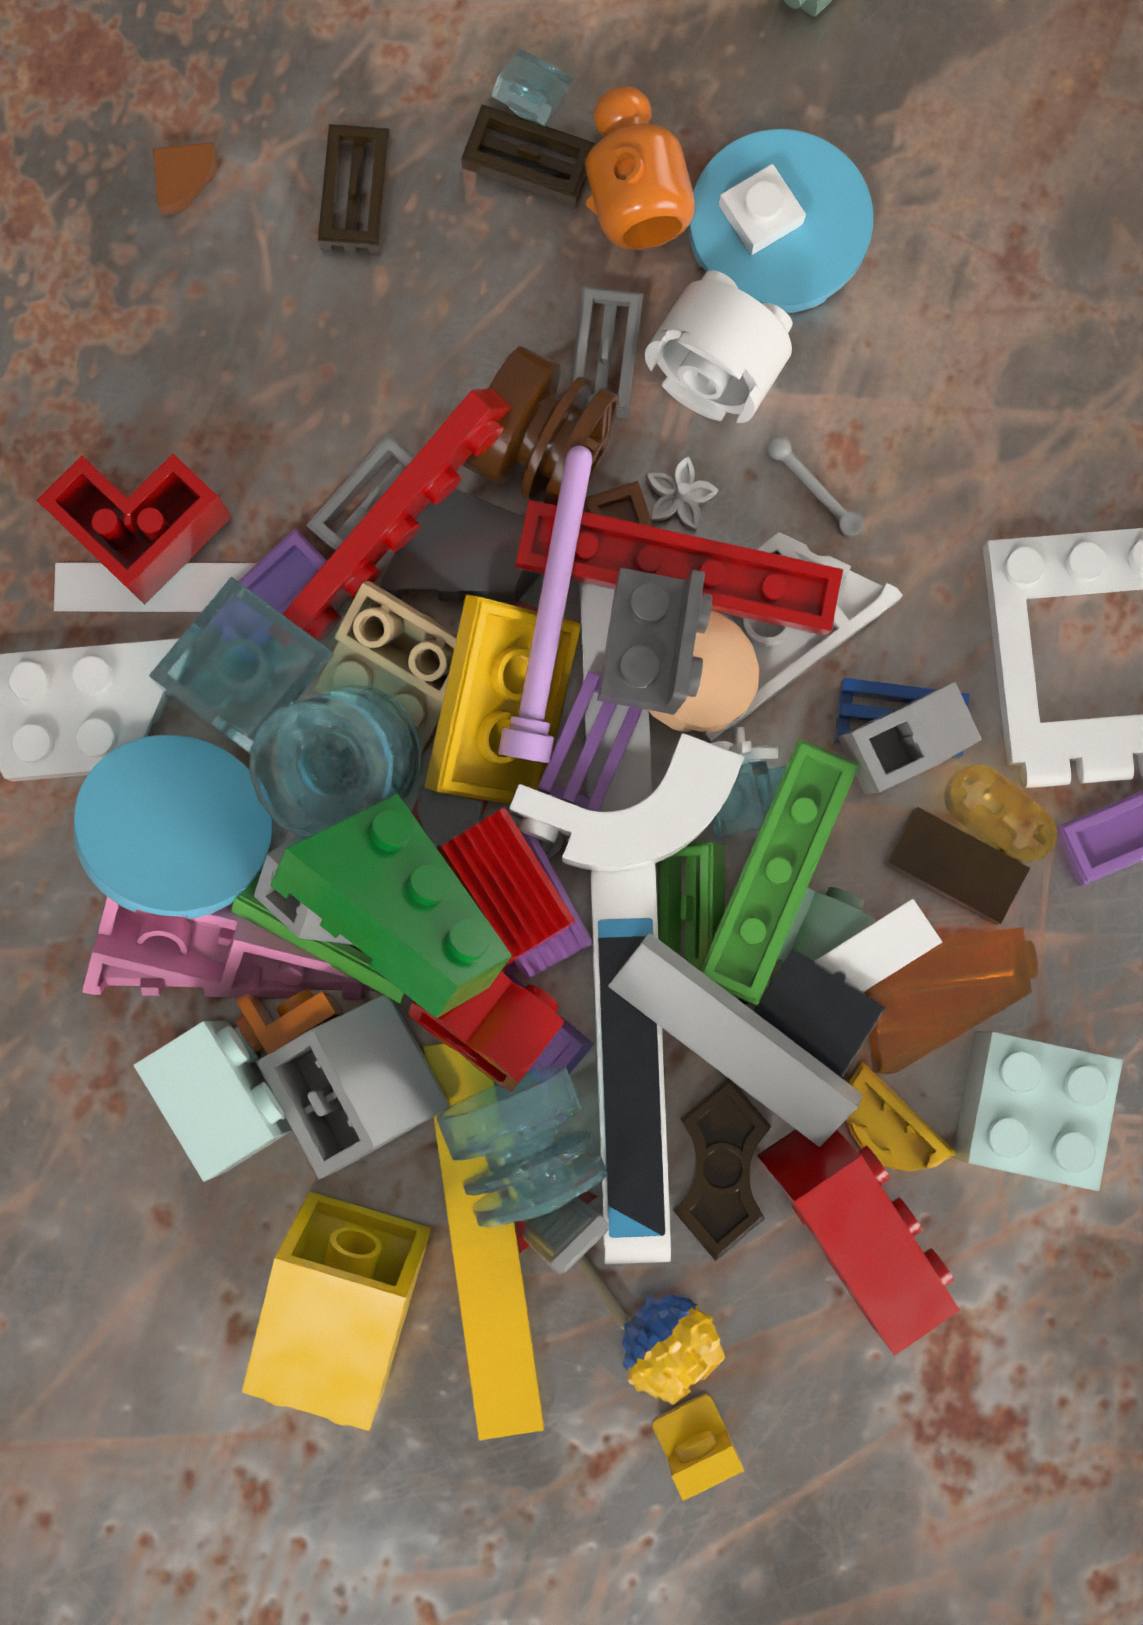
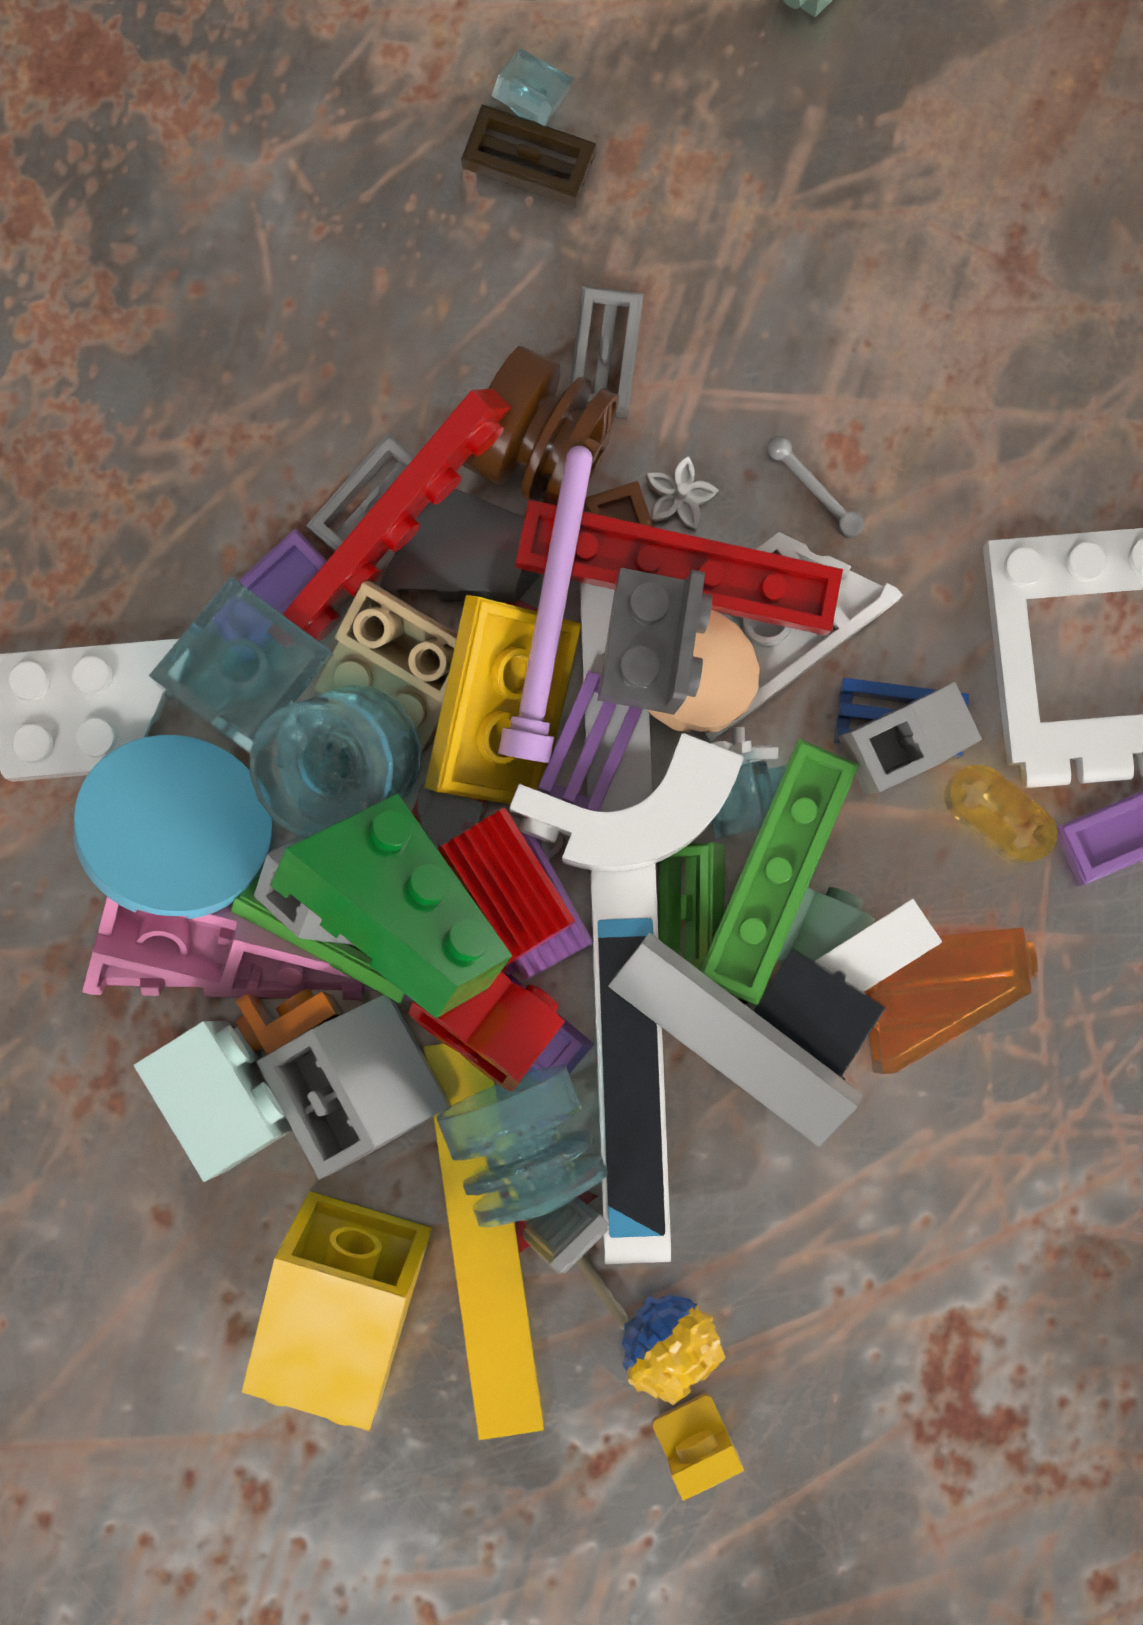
(95, 589): white sticker -> none
(138, 536): red brick -> none
(182, 174): dark orange tile -> none
(351, 237): dark brown tile -> none
(637, 174): orange piece -> none
(720, 348): white brick -> none
(720, 1198): dark brown tile -> none
(761, 209): white plate -> none
(811, 259): medium azure tile -> none
(864, 1235): red wedge -> none
(892, 1127): yellow tile -> none
(957, 866): dark brown tile -> none
(1037, 1109): light aqua brick -> none

